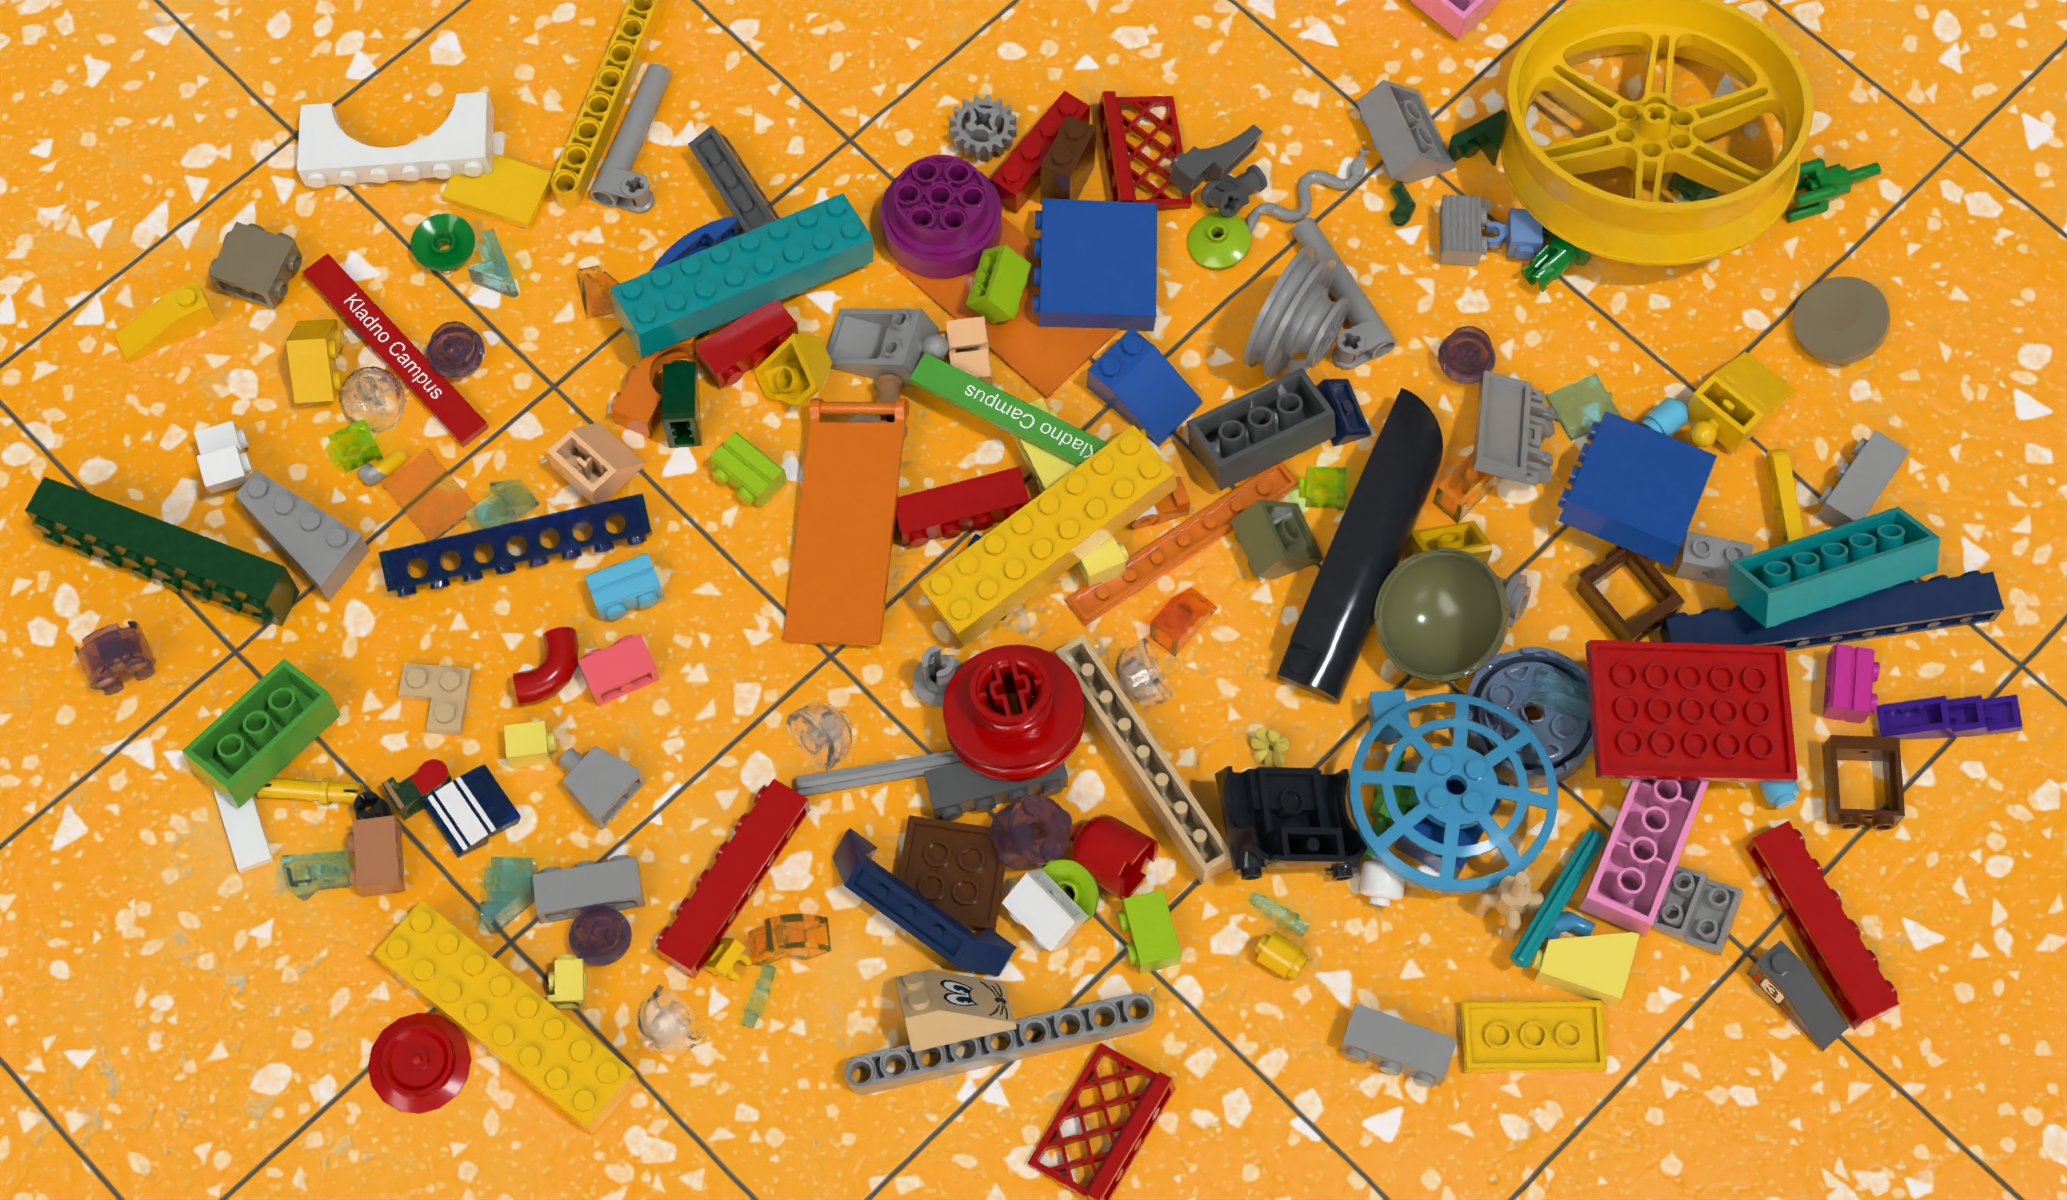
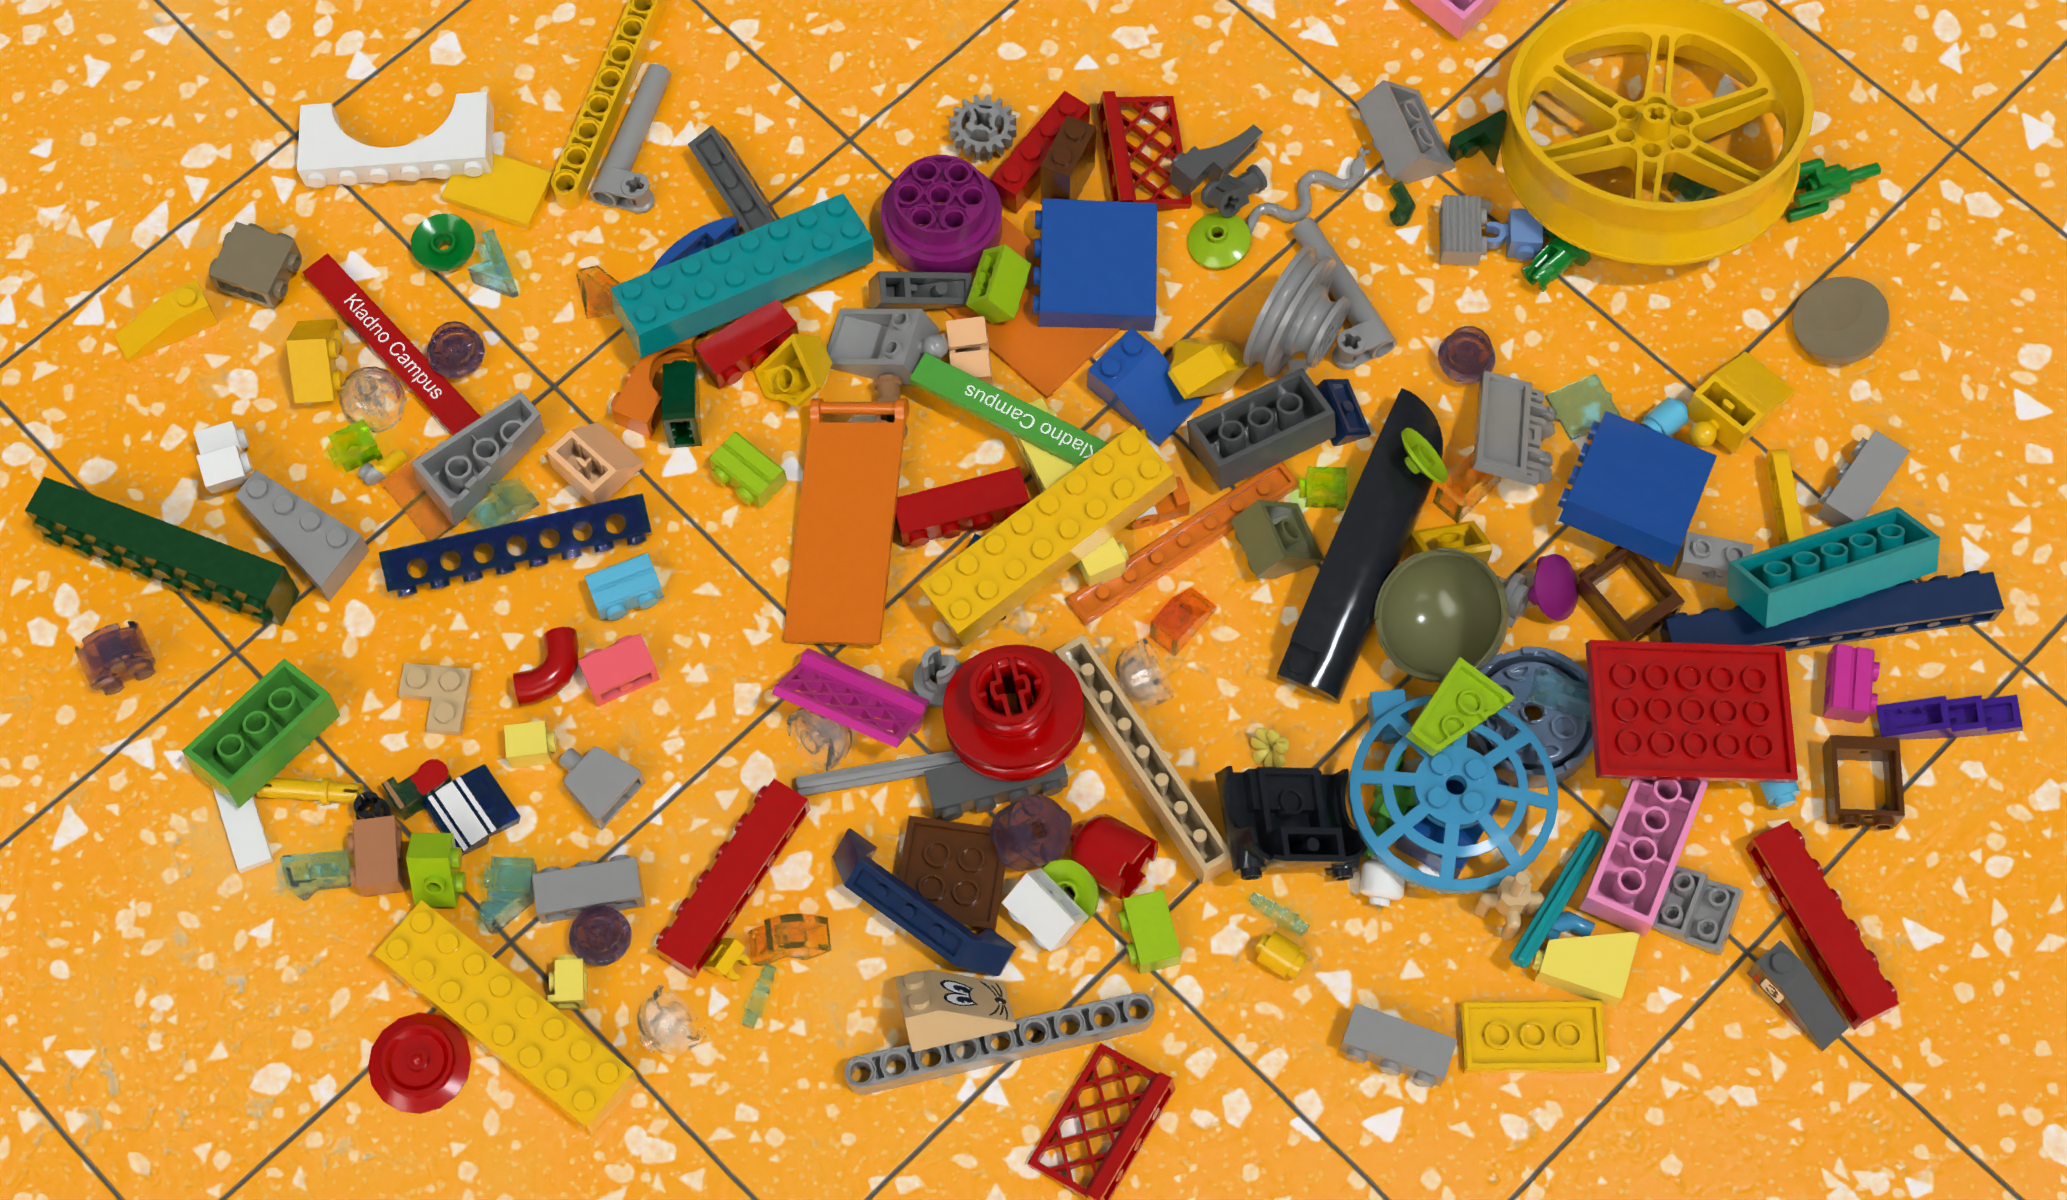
(435, 869): none -> lime brick
(482, 453): none -> light grey wedge
(864, 693): none -> dark pink fence
(919, 290): none -> dark grey slope
(1205, 366): none -> yellow slope
(1423, 456): none -> lime dish
(1457, 707): none -> lime wing
(1554, 587): none -> magenta dish

